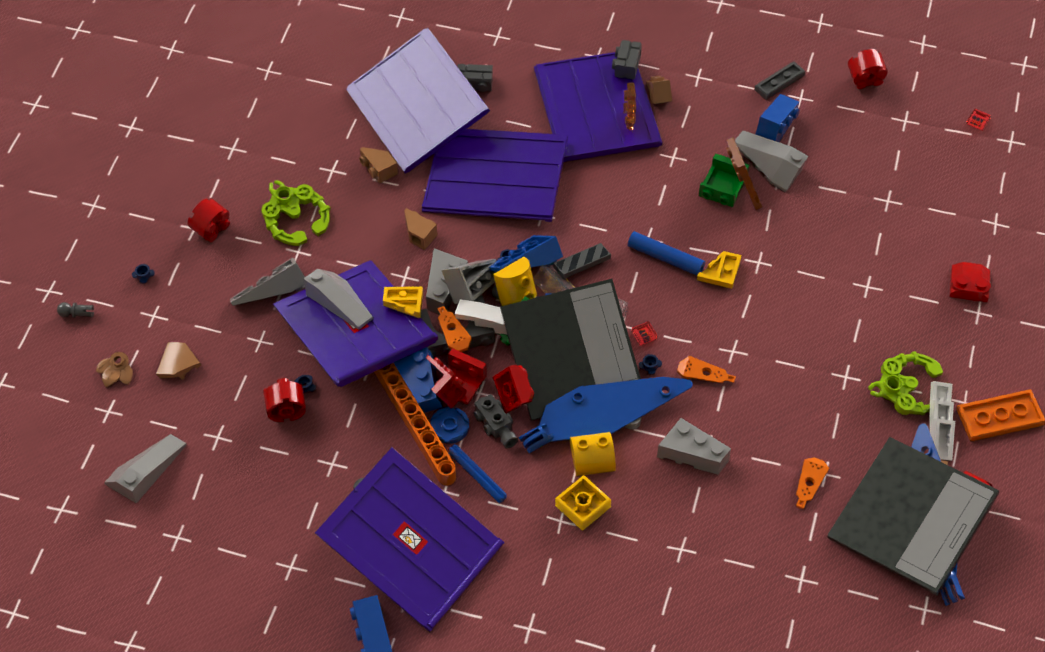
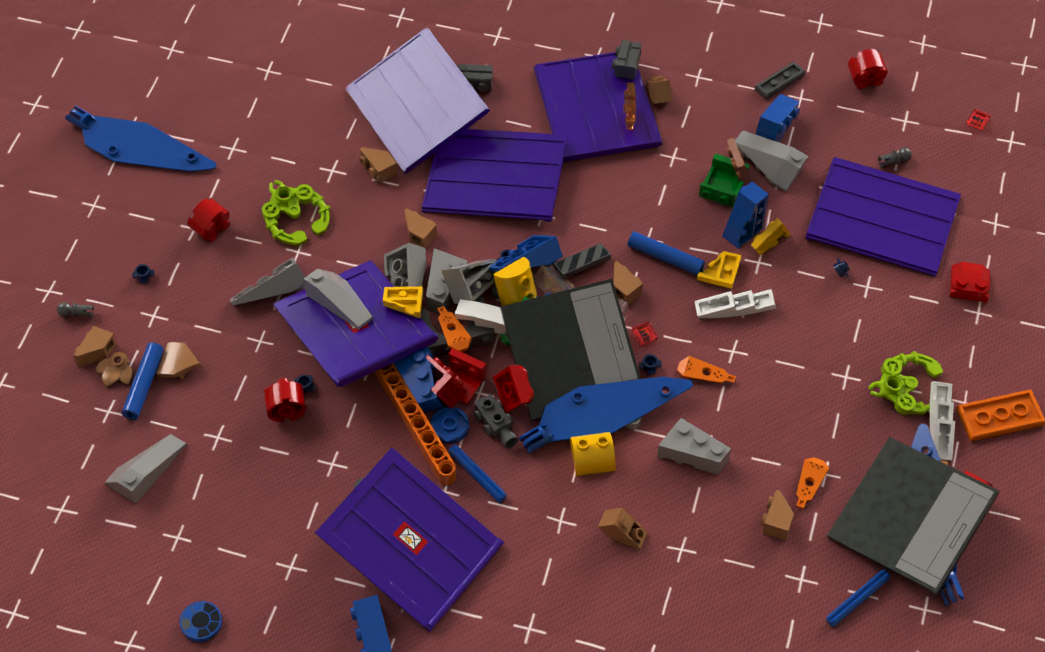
(95, 346): none -> medium nougat slope
(136, 143): none -> blue wing
(142, 381): none -> blue piece
(200, 621): none -> tile
(405, 265): none -> light grey wedge
(583, 491): yellow brick -> none
(622, 528): none -> medium nougat slope
(626, 284): none -> medium nougat slope
(735, 305): none -> white slope
(747, 215): none -> blue wedge
(769, 237): none -> yellow wing
(779, 517): none -> medium nougat slope
(841, 268): none -> dark blue plate
(857, 598): none -> blue axle
(883, 216): none -> dark purple door
(904, 155): none -> dark grey pin

